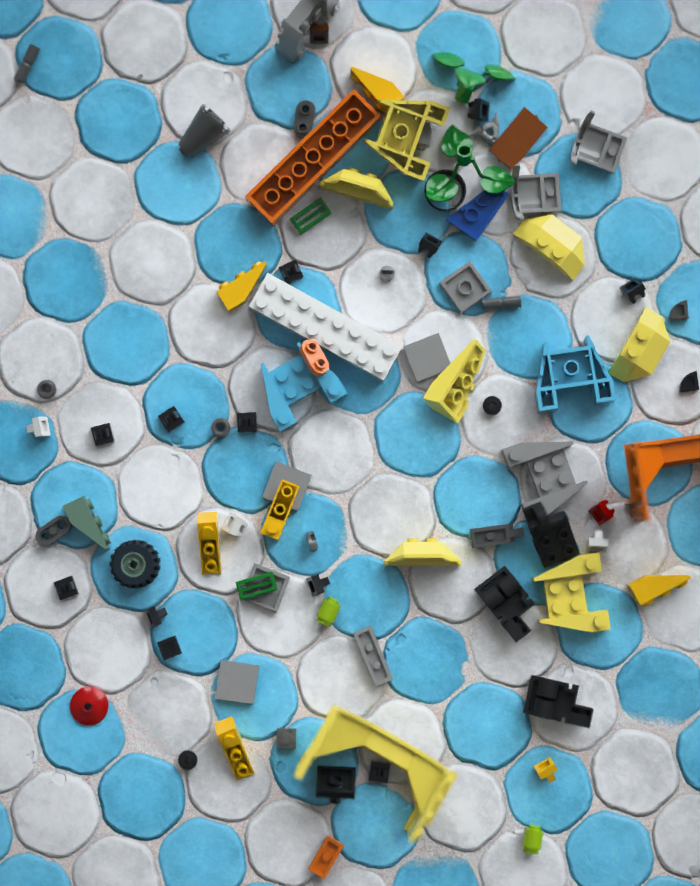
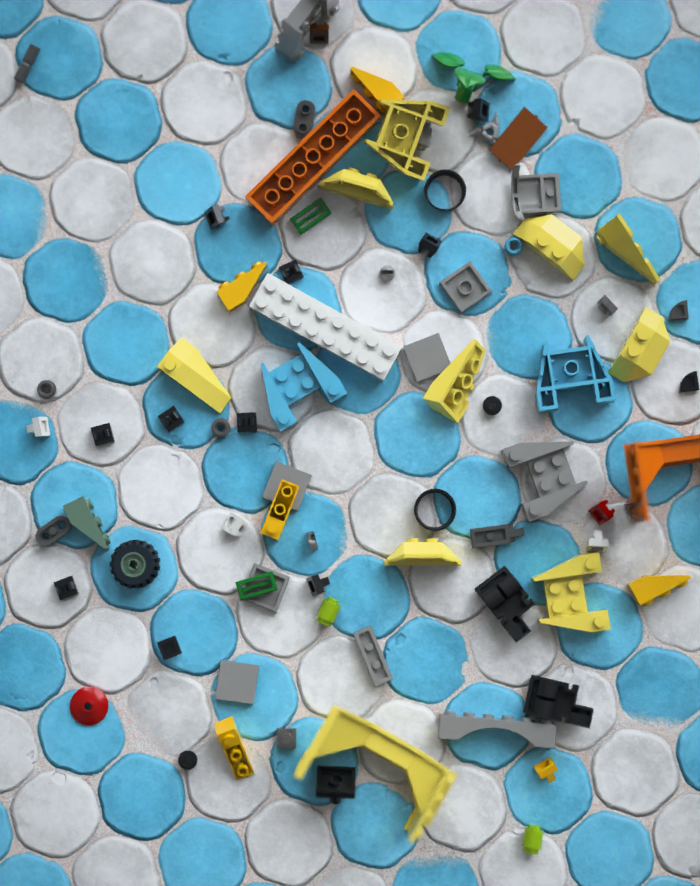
(154, 616): black tile -> none
(191, 371): none -> light yellow wedge
(202, 132): dark grey cone -> none
(209, 542): yellow slope -> none
(215, 217): none -> black tile
(313, 357): orange plate -> none
(325, 856): orange plate -> none
(379, 771): black tile -> none
(451, 500): none -> black tyre
(456, 726): none -> light grey arch
(459, 144): green plant -> none
(477, 213): blue wing -> none
(498, 303): dark grey piece -> none
(513, 240): none -> medium azure plate
(550, 535): black plate -> none
(597, 146): light grey piece -> none
(606, 305): none -> flat silver plate
(618, 239): none -> light yellow wedge
(632, 289): black tile -> none

